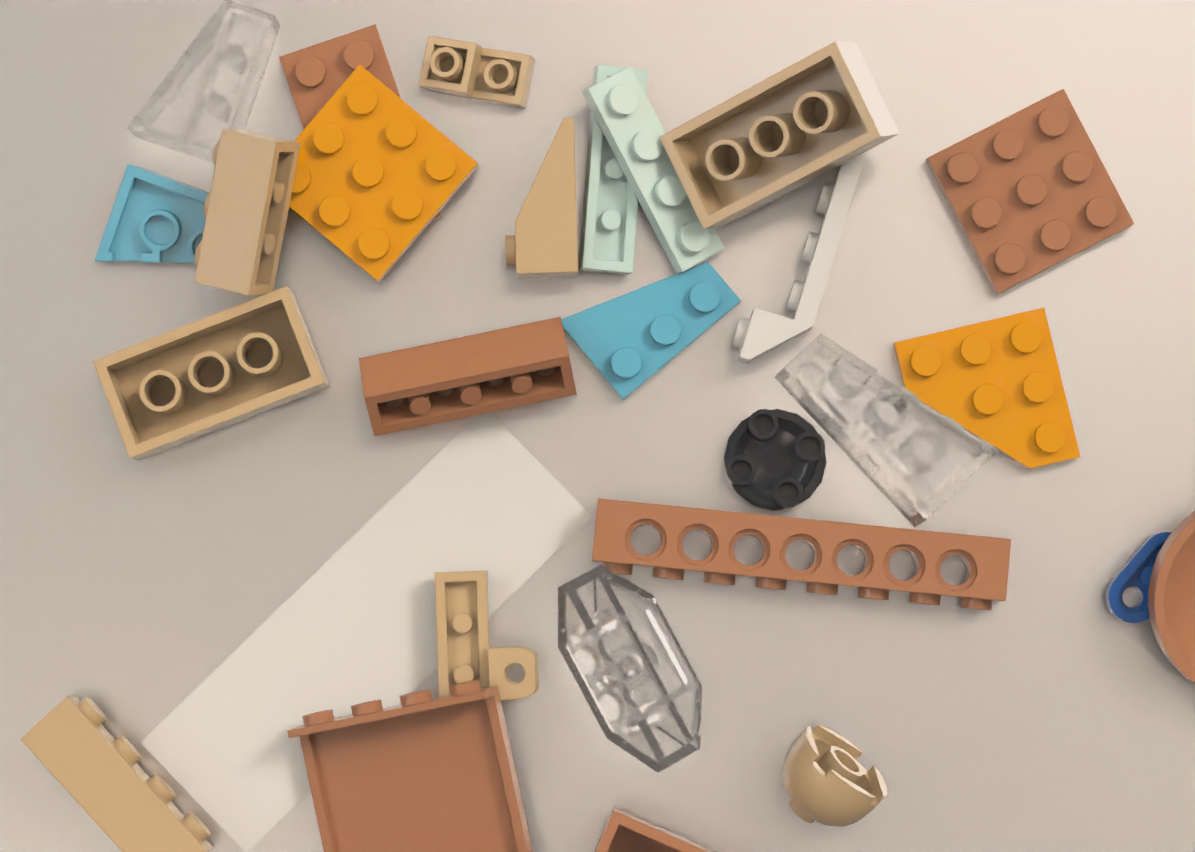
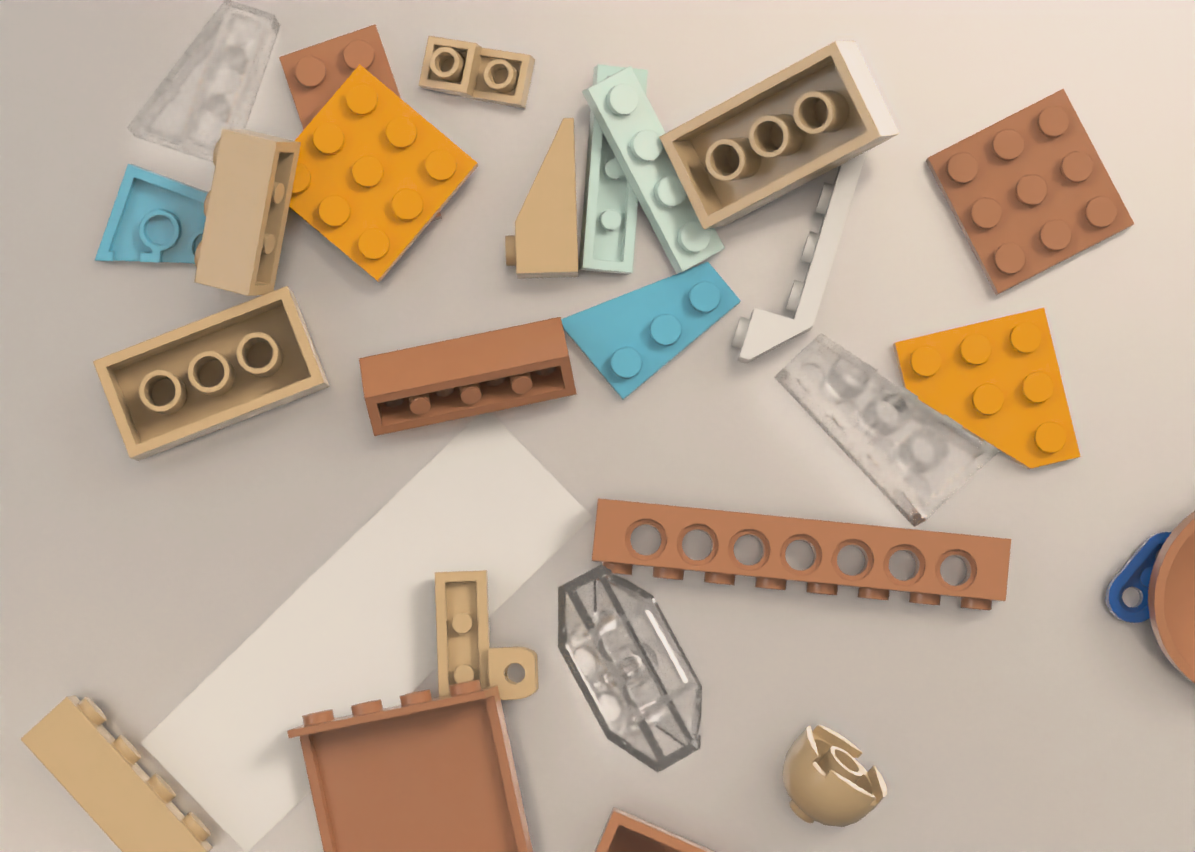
(775, 459): black dish -> none

